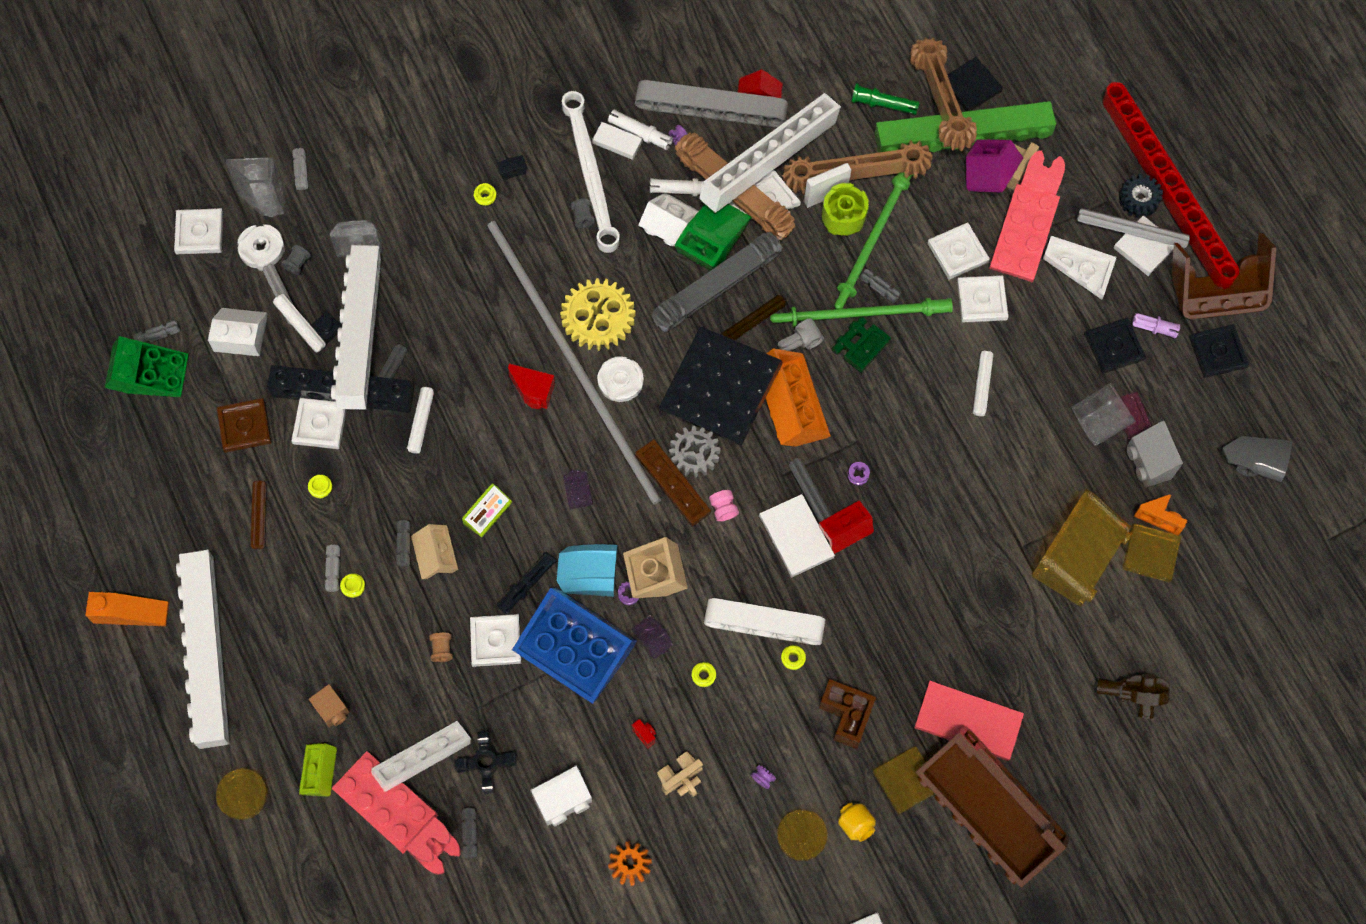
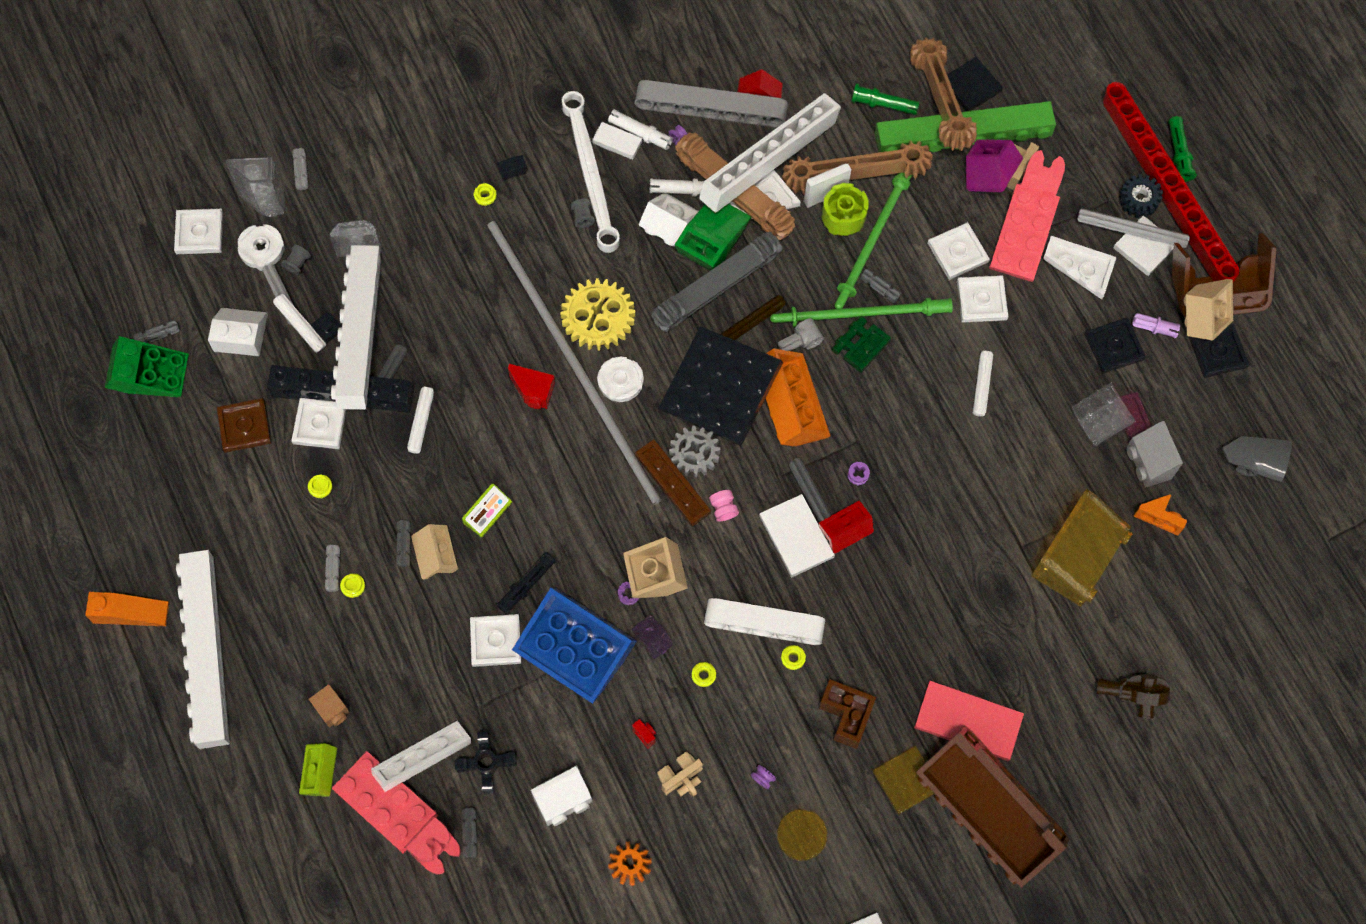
(241, 794): clear yellow tile -> none
(258, 515): reddish brown axle -> none
(441, 647): medium nougat bush -> none
(577, 489): clear purple bracket -> none
(587, 569): medium azure slope -> none
(857, 822): yellow head -> none
(1152, 553): clear yellow tile -> none
(1182, 158): none -> green pin
(1209, 309): none -> tan slope

